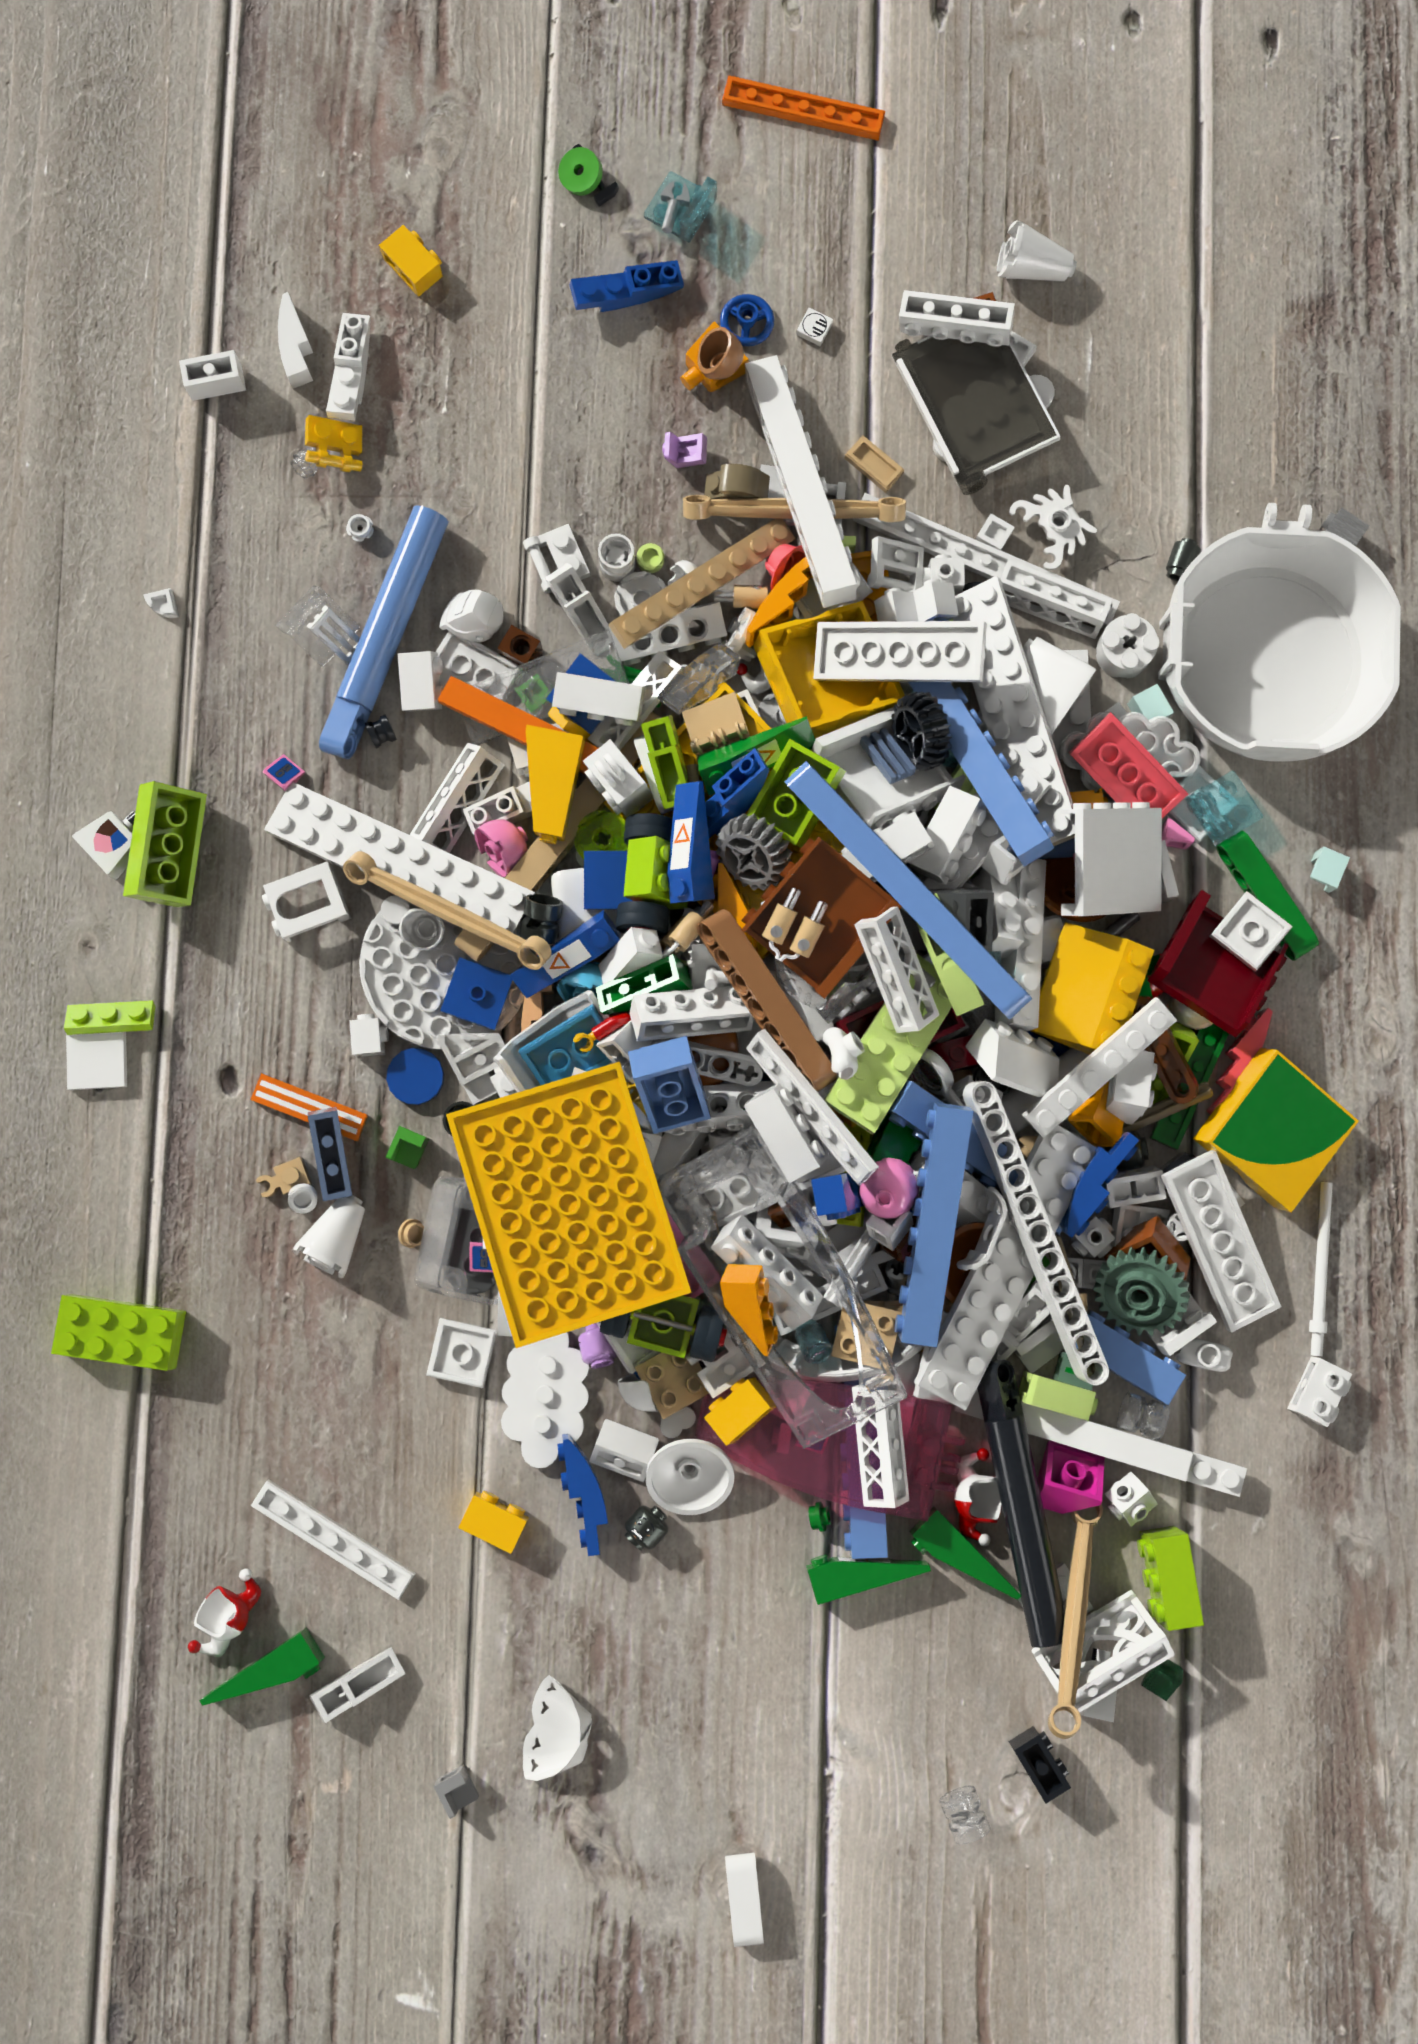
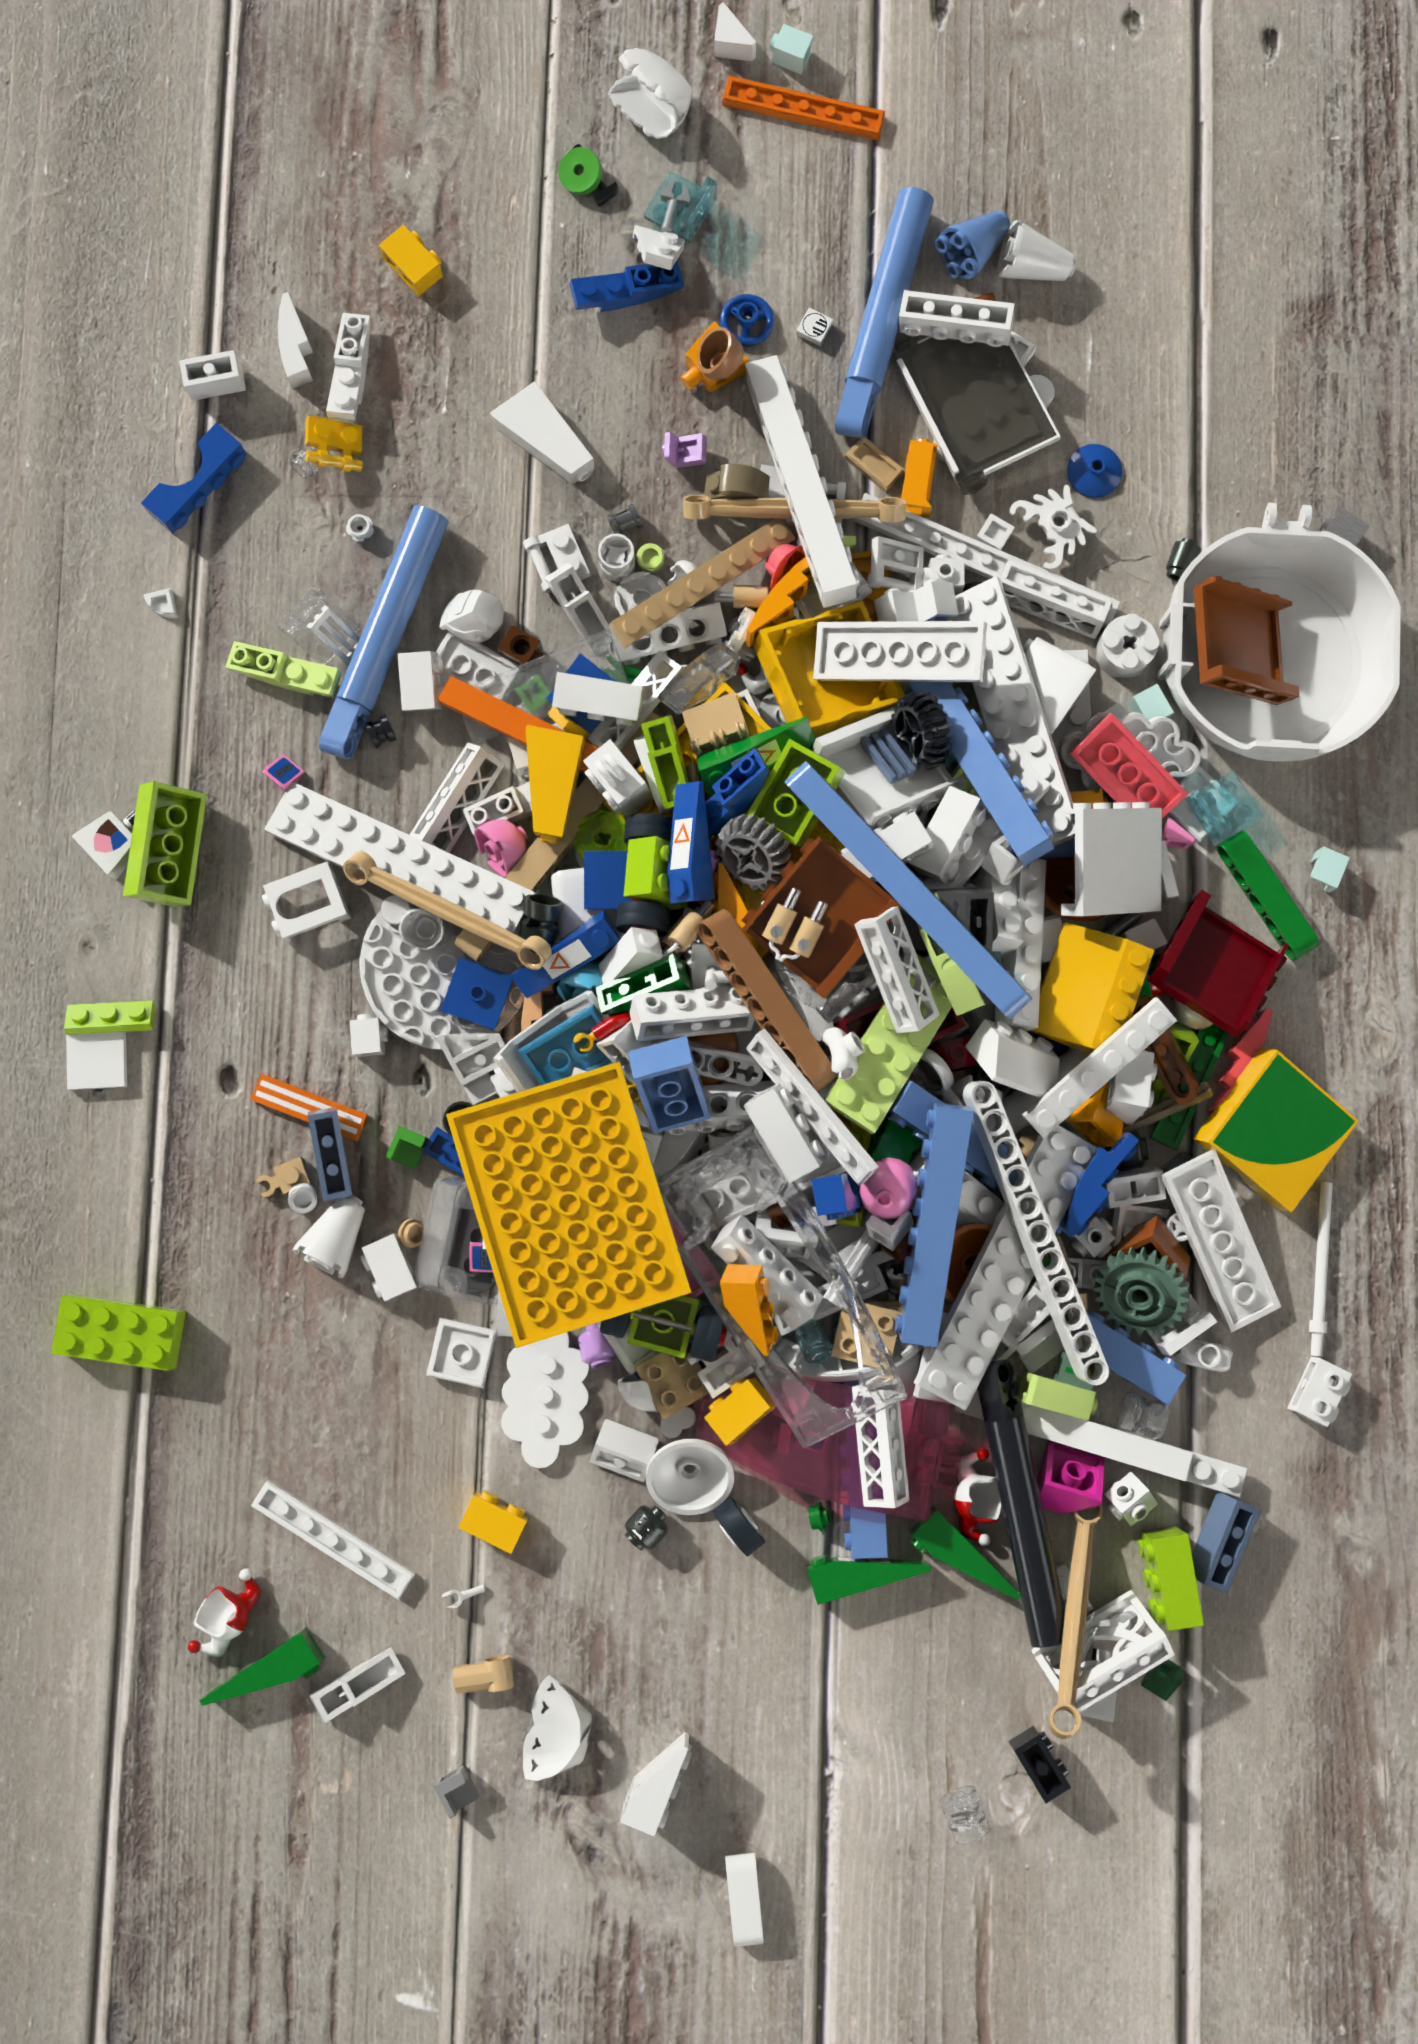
(175, 504): none -> blue arch
(283, 671): none -> yellowish green slope
(389, 1267): none -> white brick
(415, 1076): blue tile -> none
(443, 1149): none -> blue plate
(463, 1595): none -> white hand
(491, 1674): none -> tan piece
(541, 431): none -> white slope
(583, 1483): blue slope -> none
(625, 520): none -> dark grey bush
(652, 1787): none -> white slope
(653, 95): none -> white animal
(658, 247): none -> white wing
(732, 38): none -> white slope
(739, 1527): none -> black wheel
(791, 48): none -> light aqua brick
(882, 311): none -> medium blue piece
(919, 476): none -> light orange window
(970, 243): none -> medium blue cone
(995, 1219): white piece -> none
(1090, 481): none -> blue dish
(1146, 934): none -> white panel
(1223, 1540): none -> sand blue brick
(1241, 640): none -> dark orange panel
(1251, 931): white tile -> none

